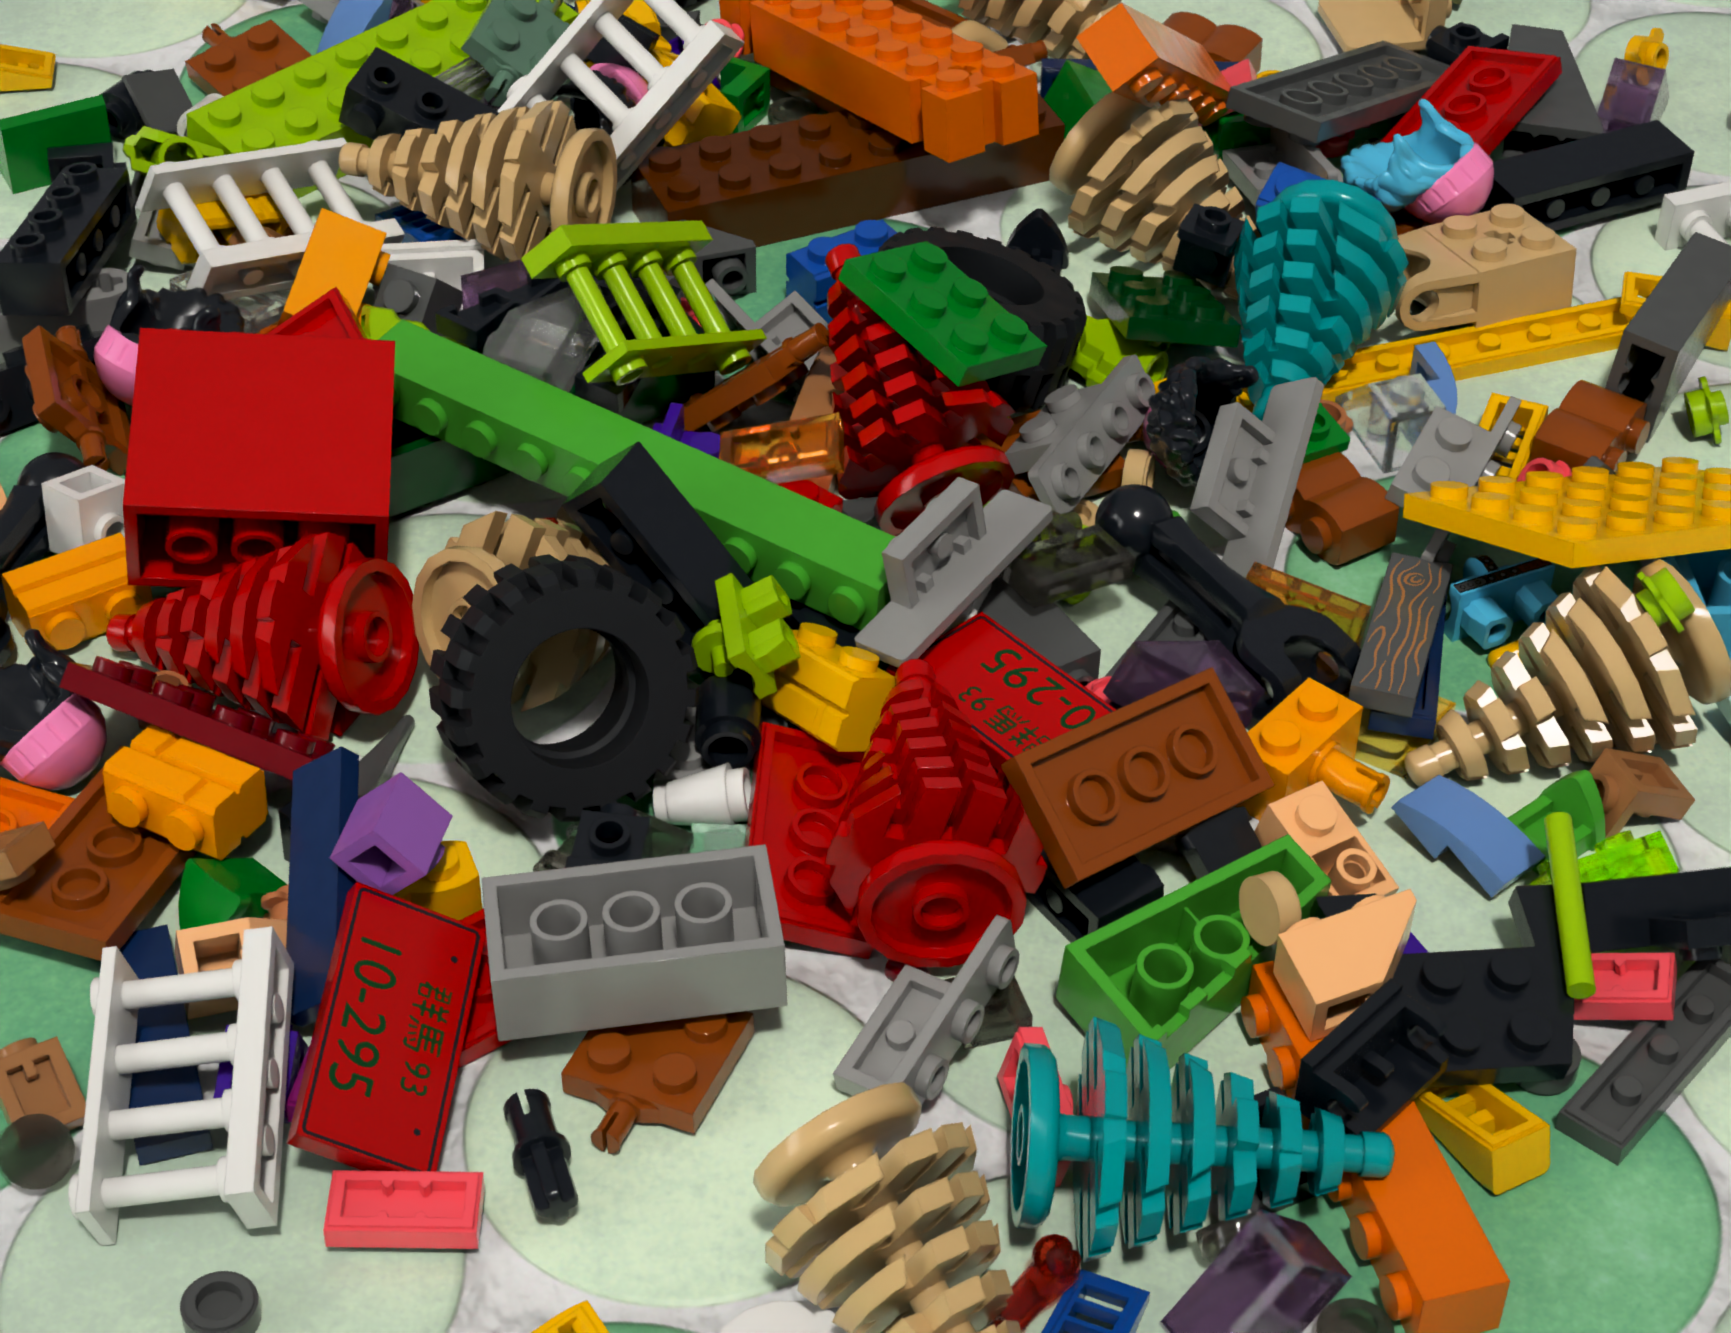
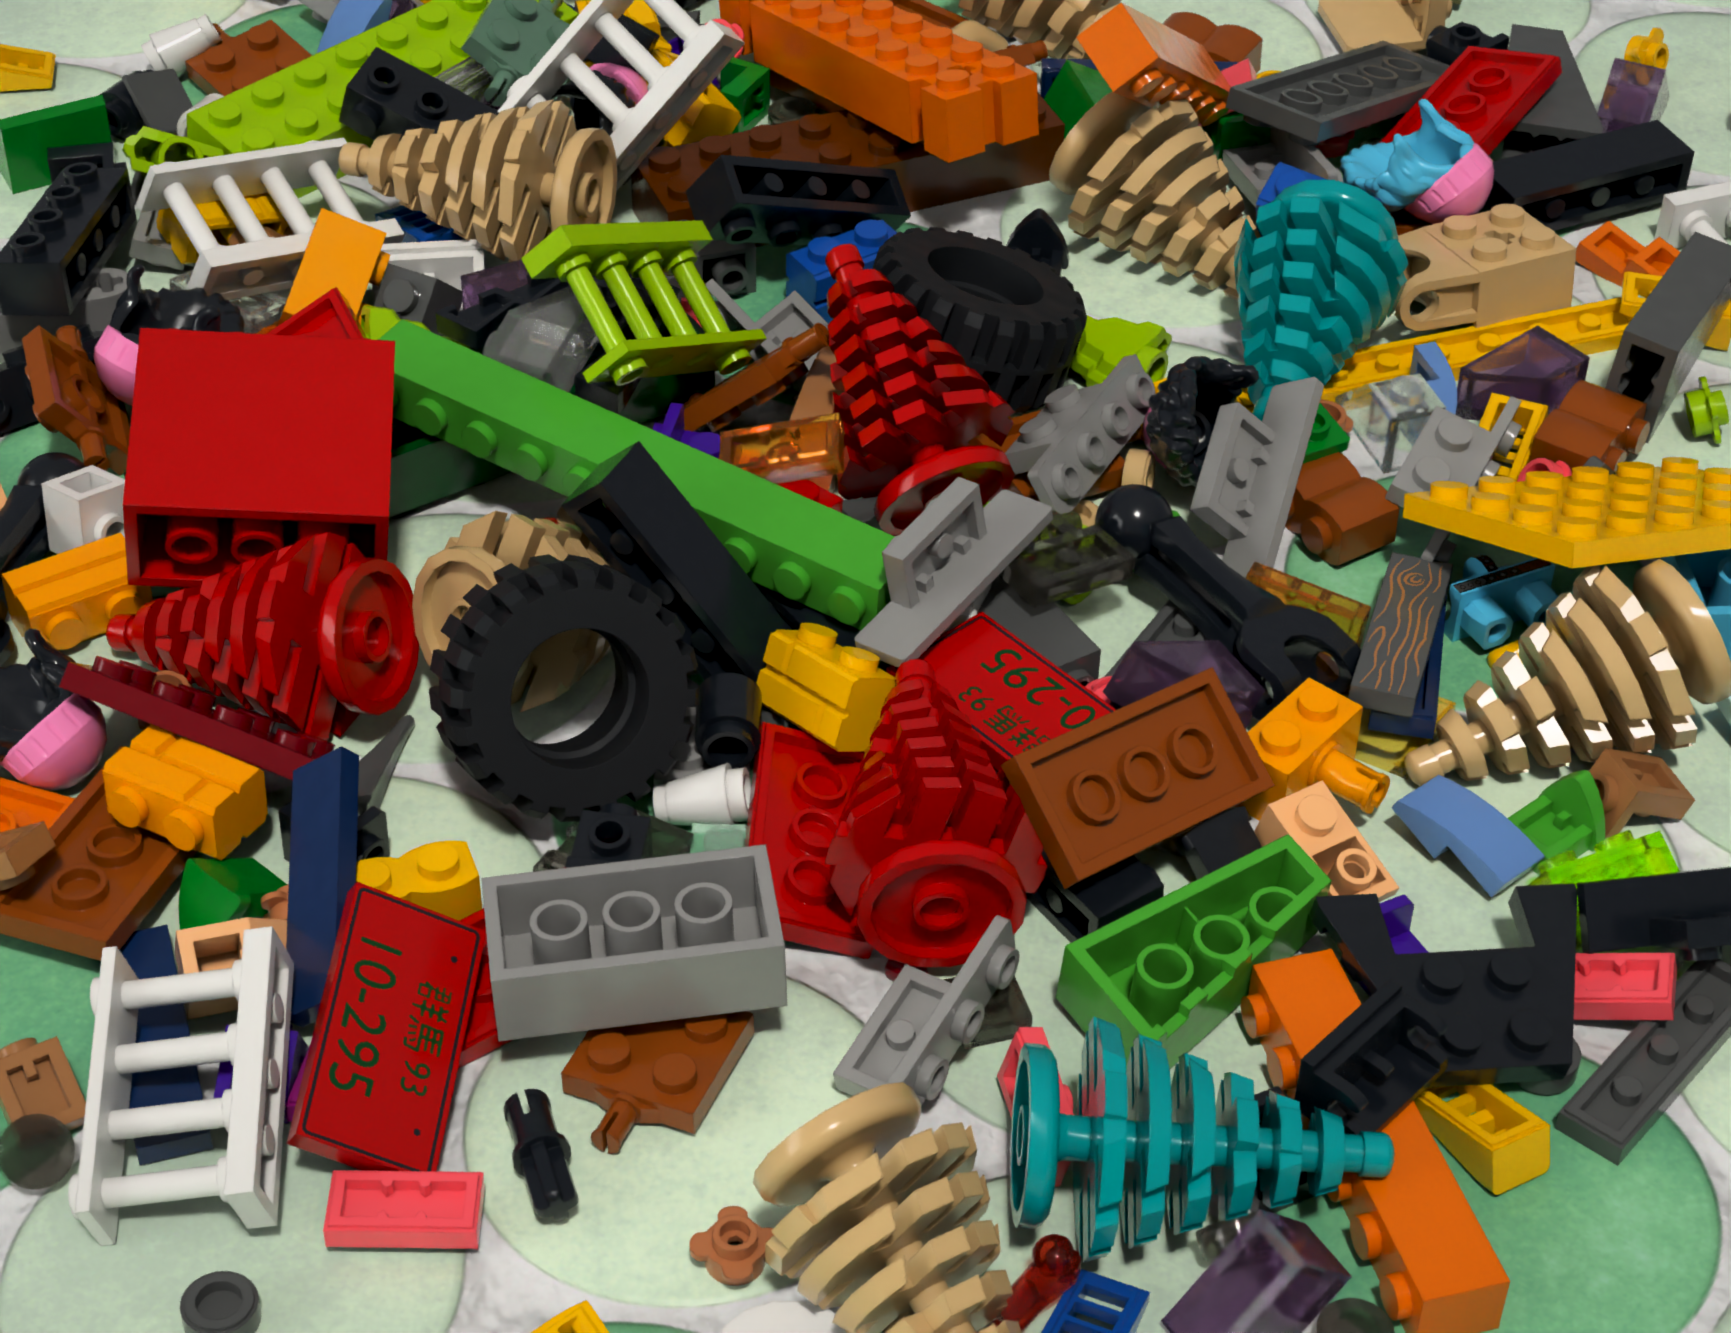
(181, 42): none -> white cone
(392, 836): medium lavender brick -> none
(727, 1262): none -> nougat plate
(749, 633): lime hips -> none
(792, 200): none -> black brick
(942, 312): green plate -> none
(1163, 308): dark green plate -> none
(1207, 244): black bracket -> none
(1268, 906): tan tile -> none
(1342, 960): light nougat slope -> none
(1527, 367): none -> slope
(1569, 906): lime bar -> none
(1613, 252): none -> orange slope
(1664, 599): lime plate -> none

